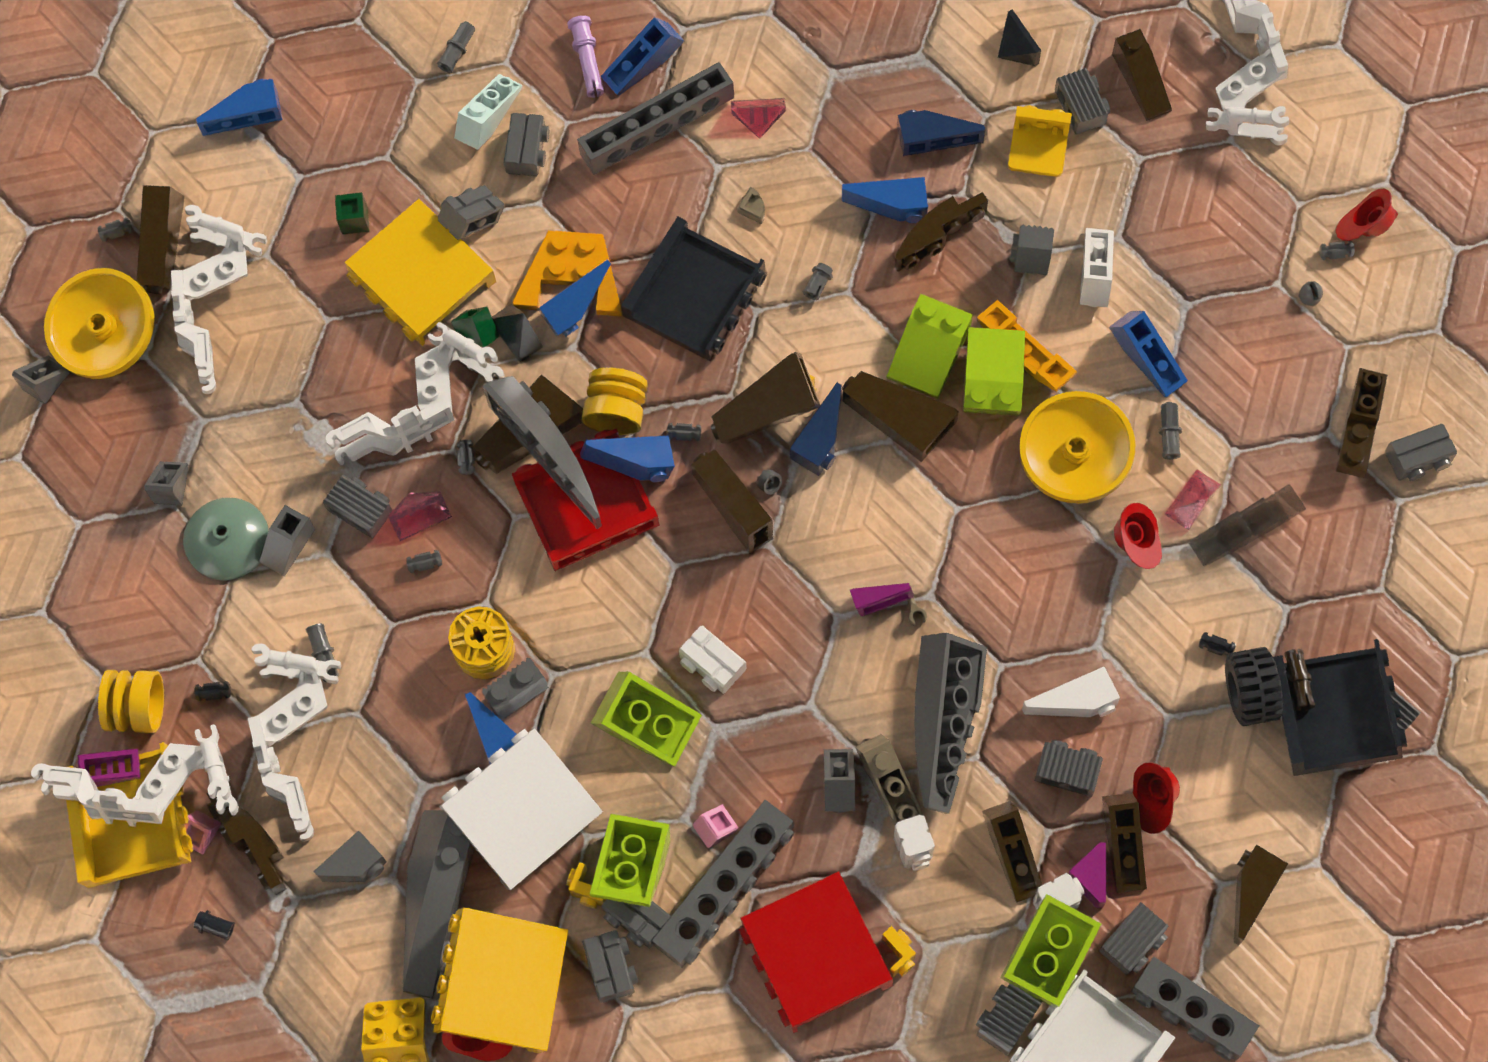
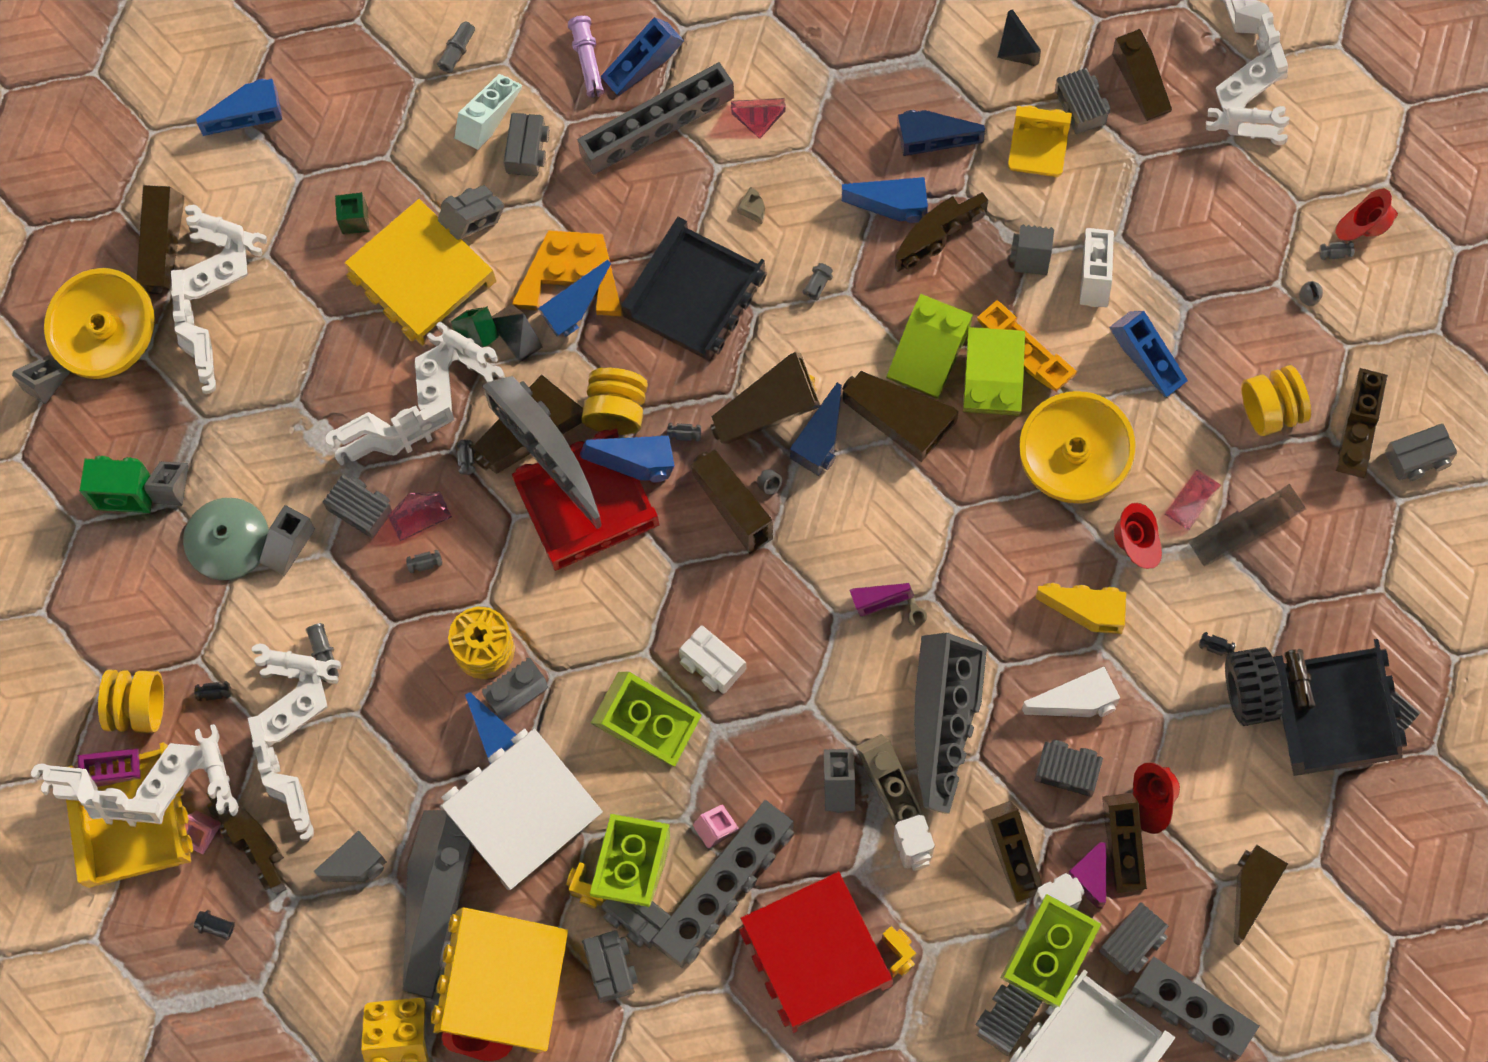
(115, 229): dark grey piece -> none
(115, 484): none -> green brick
(1093, 609): none -> yellow slope
(1170, 431): dark grey axle -> none
(1276, 400): none -> yellow wheel

